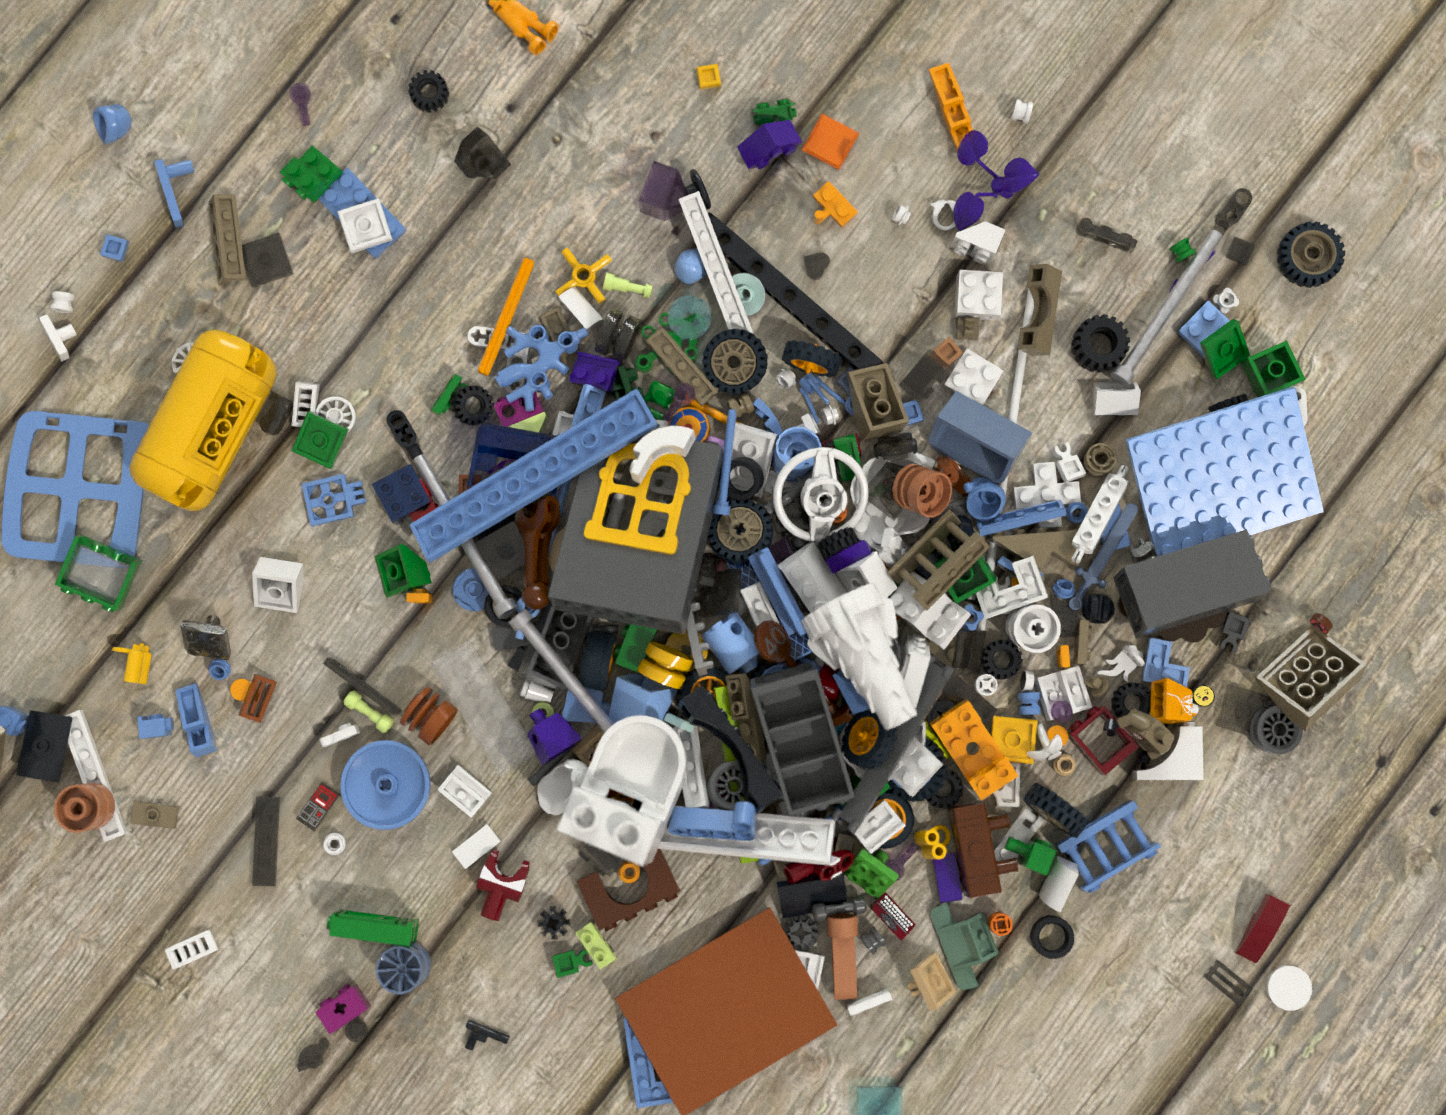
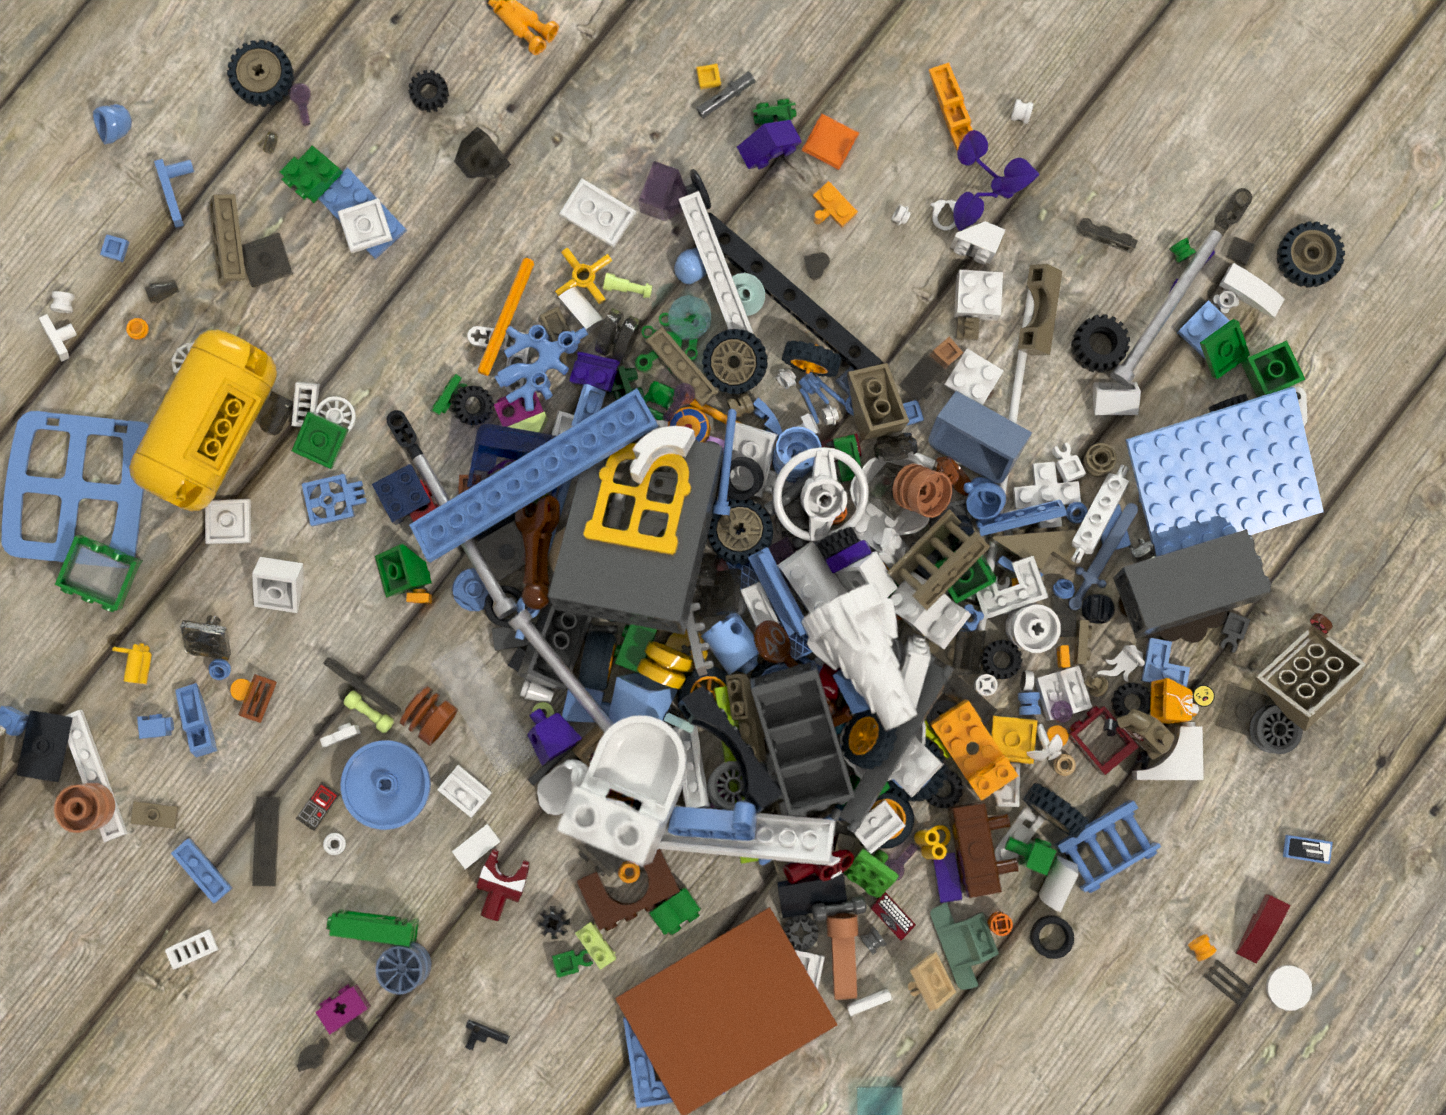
(137, 328): none -> light orange plate
(161, 290): none -> clear smoke cone
(201, 870): none -> medium blue plate
(228, 521): none -> white tile
(267, 86): none -> wheel
(270, 142): none -> clear smoke tile
(597, 213): none -> white tile
(675, 911): none -> green brick
(726, 94): none -> dark grey pin
(1202, 947): none -> light orange wheel
(1252, 290): none -> white slope
(1307, 849): none -> slope

